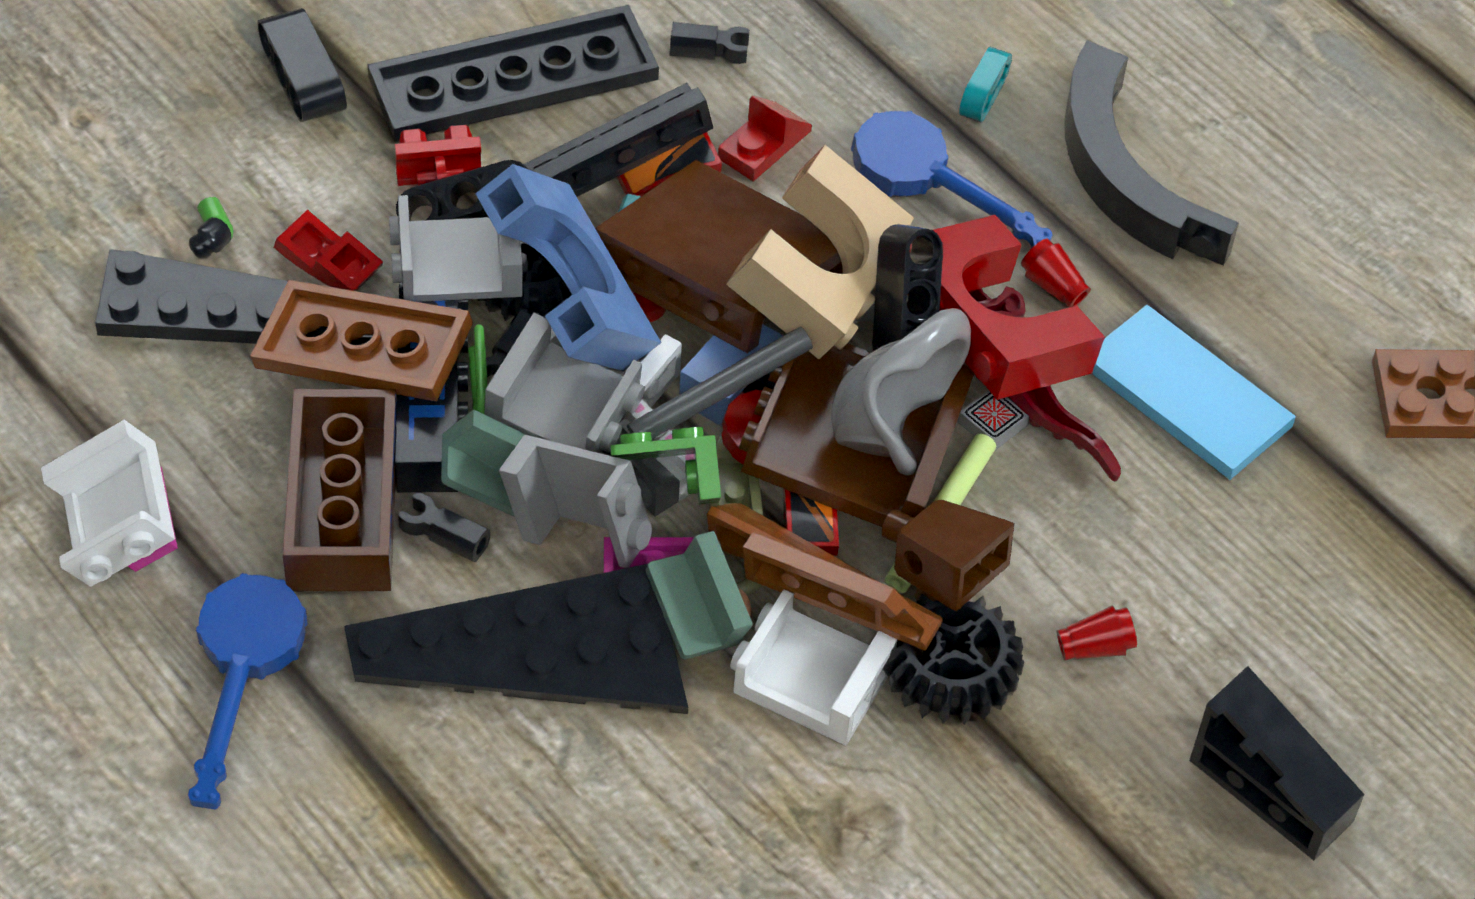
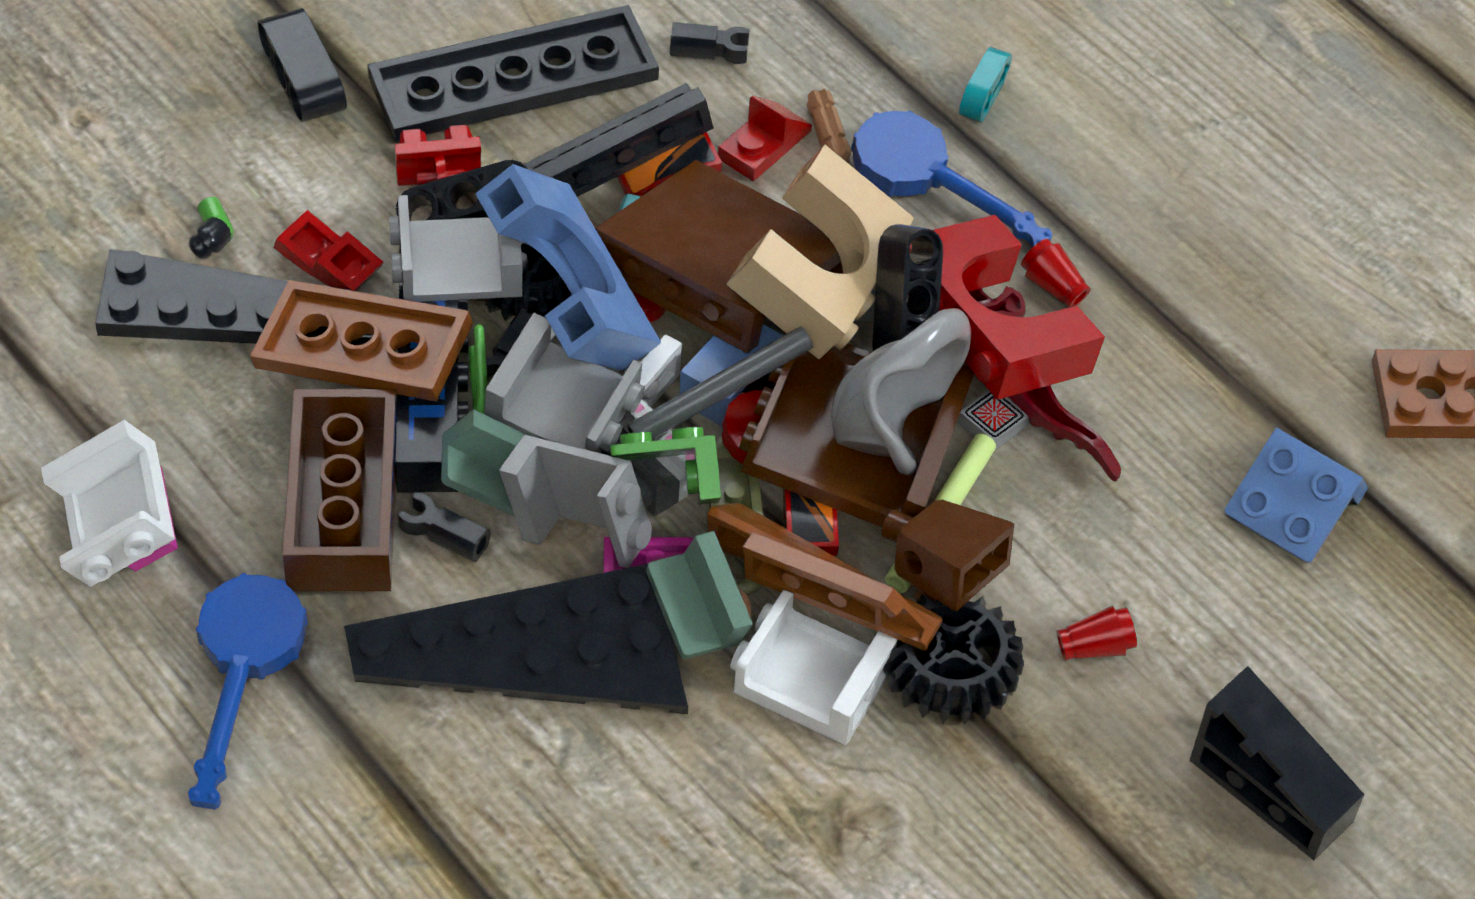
(828, 123): none -> medium nougat axle
(1118, 182): arch -> none
(1190, 392): medium azure tile -> none
(1294, 495): none -> medium blue bracket

